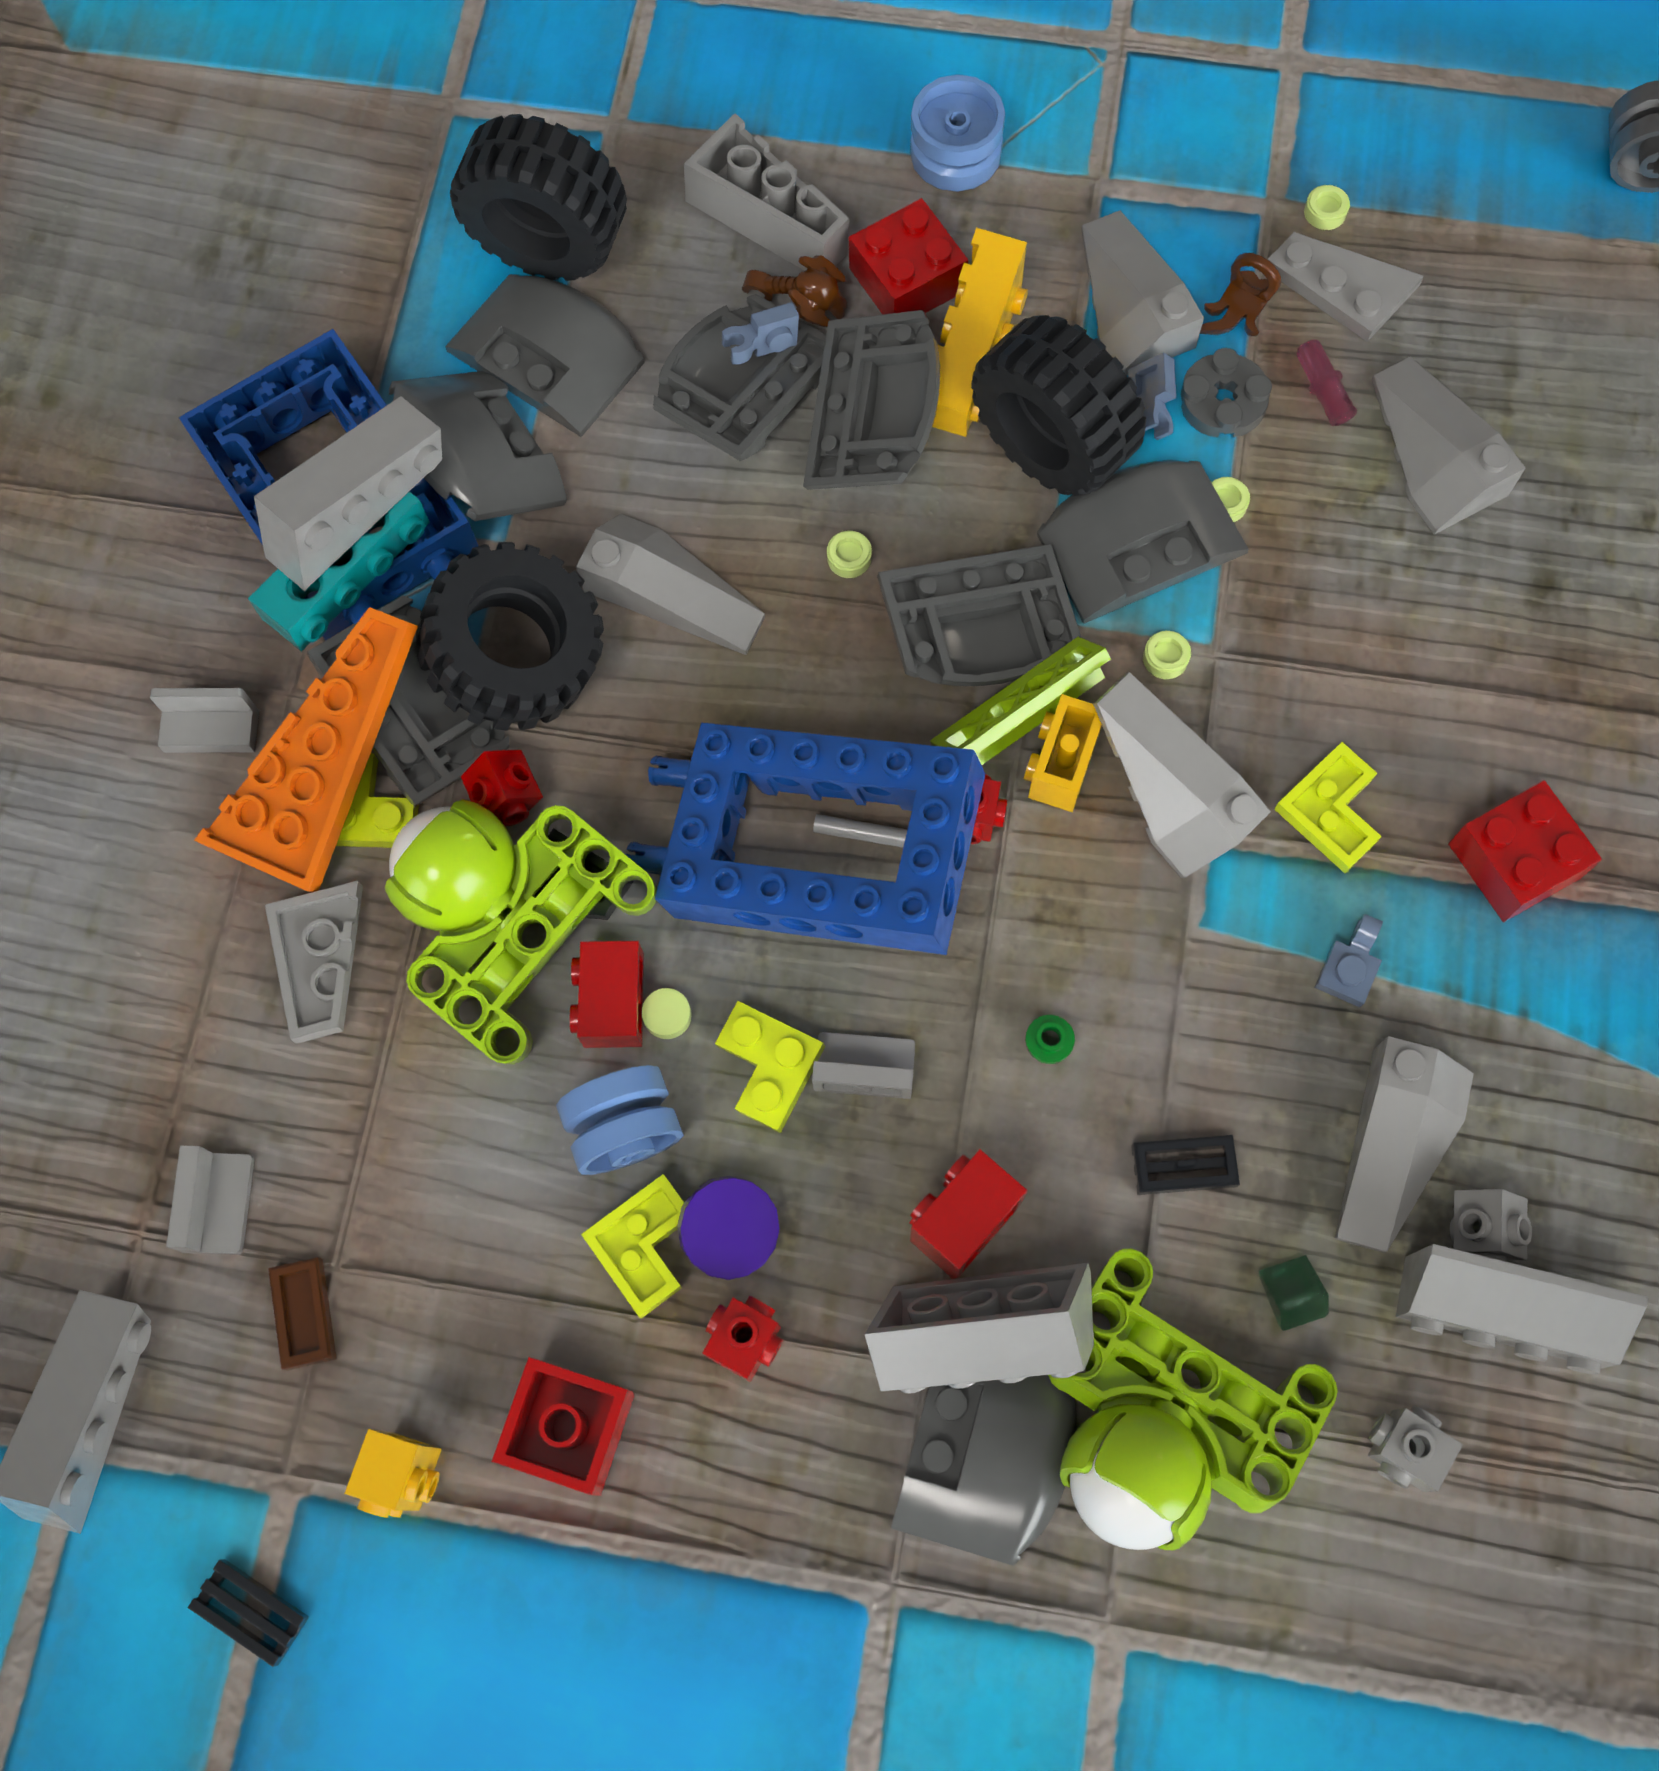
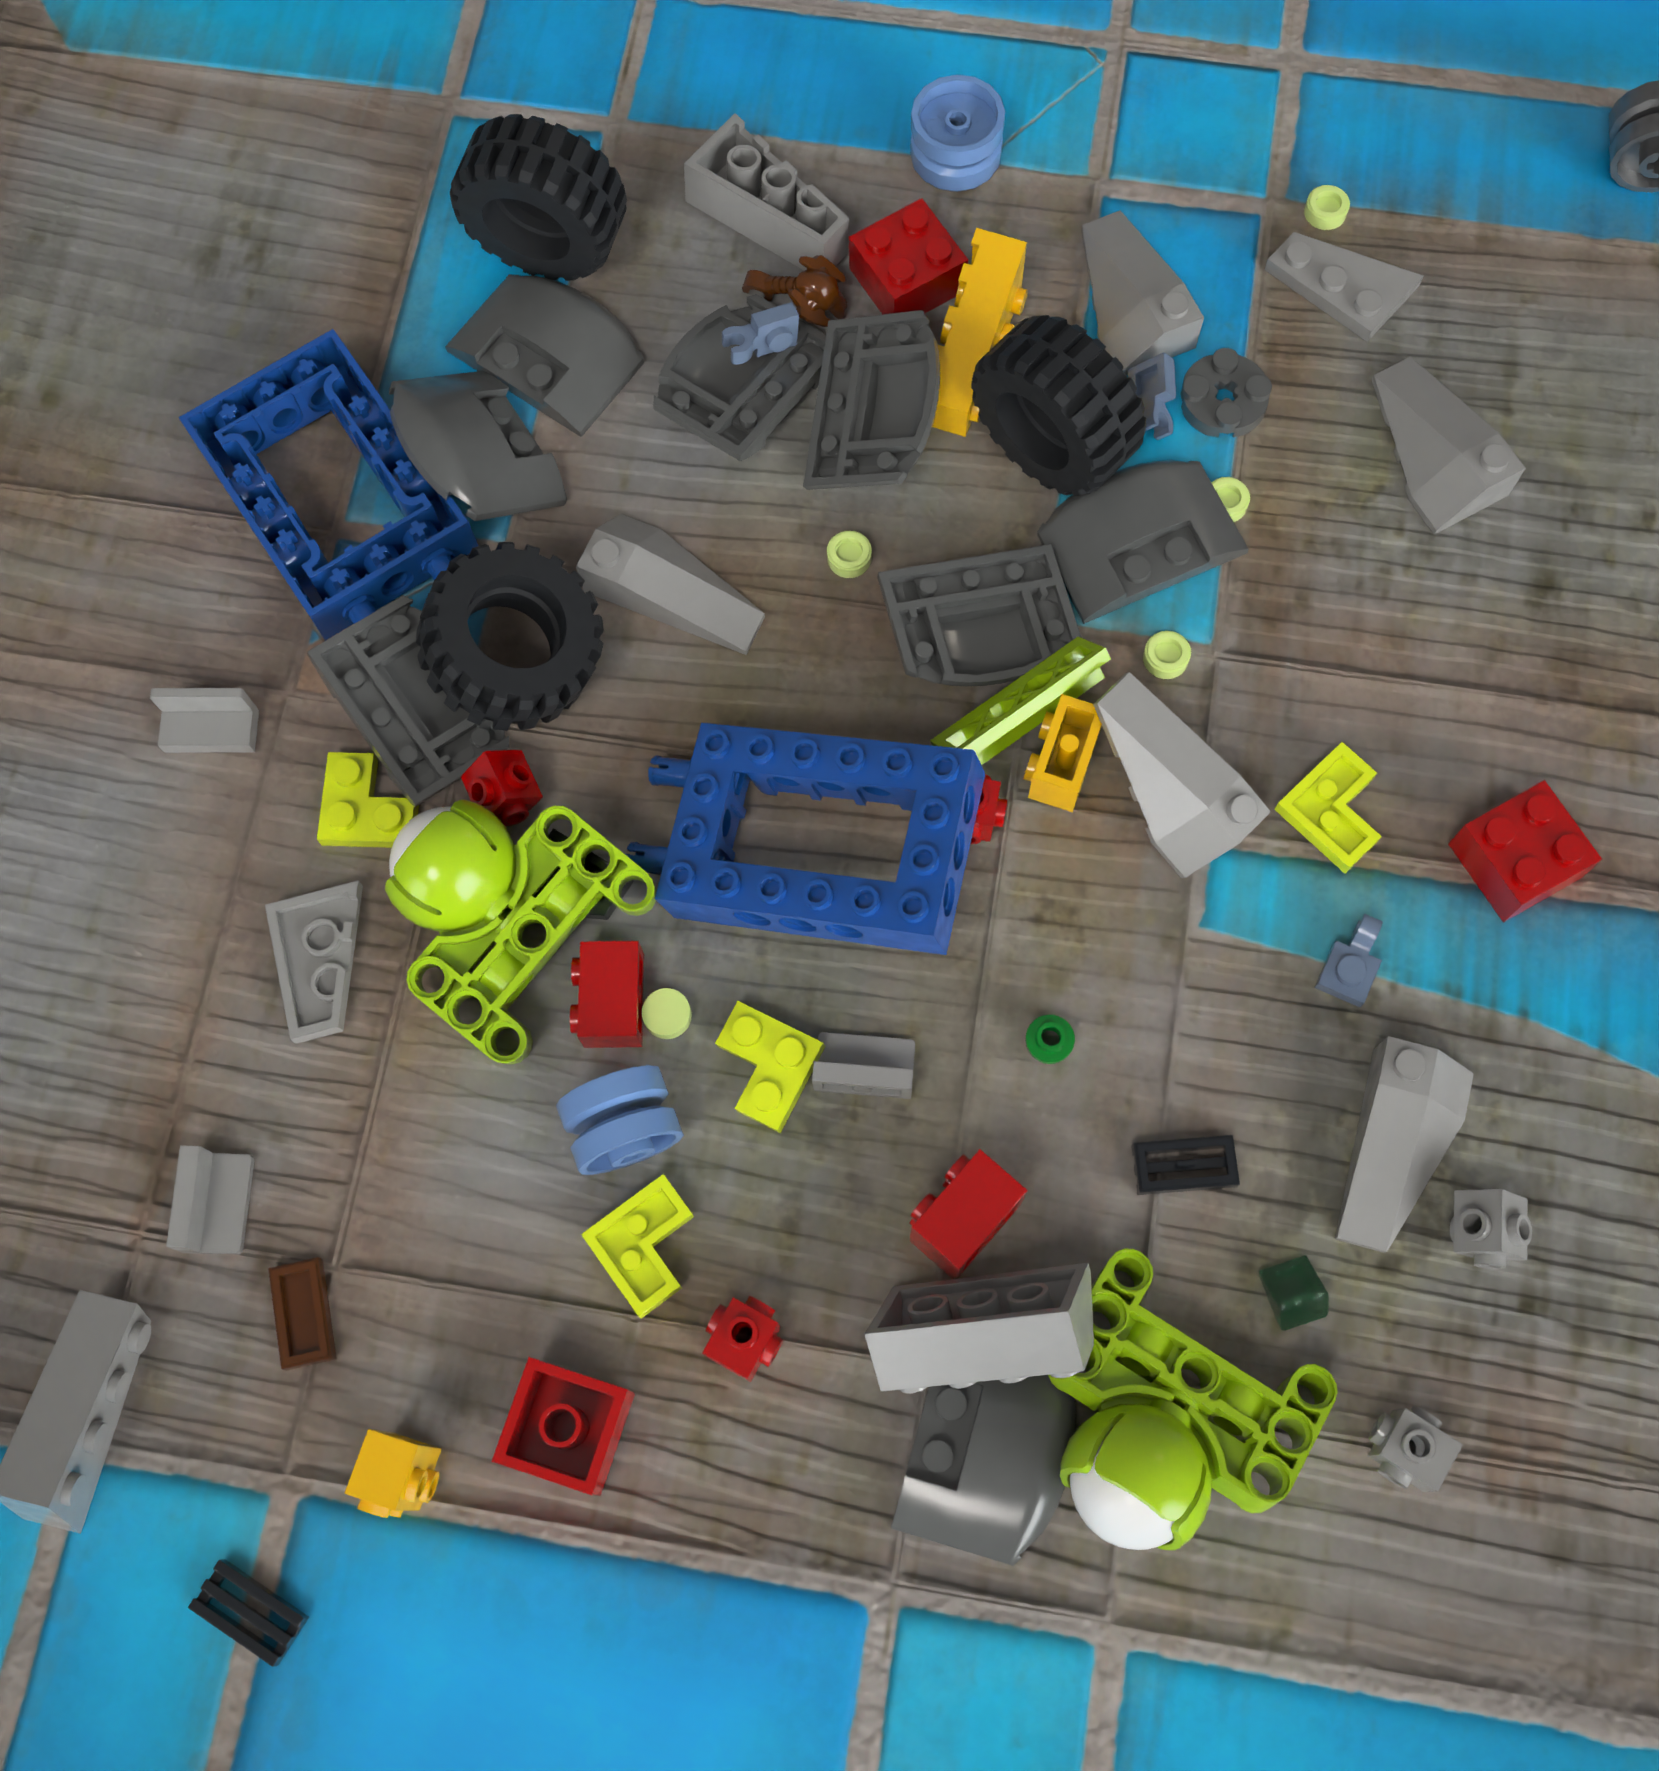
(310, 769): orange wing -> none
(339, 587): teal brick -> none
(344, 490): light grey wedge -> none
(728, 1227): dark purple tile -> none
(859, 830): light grey bar -> none
(1244, 296): reddish brown piece -> none
(1326, 383): clear pink axle -> none
(1518, 1308): light grey slope -> none

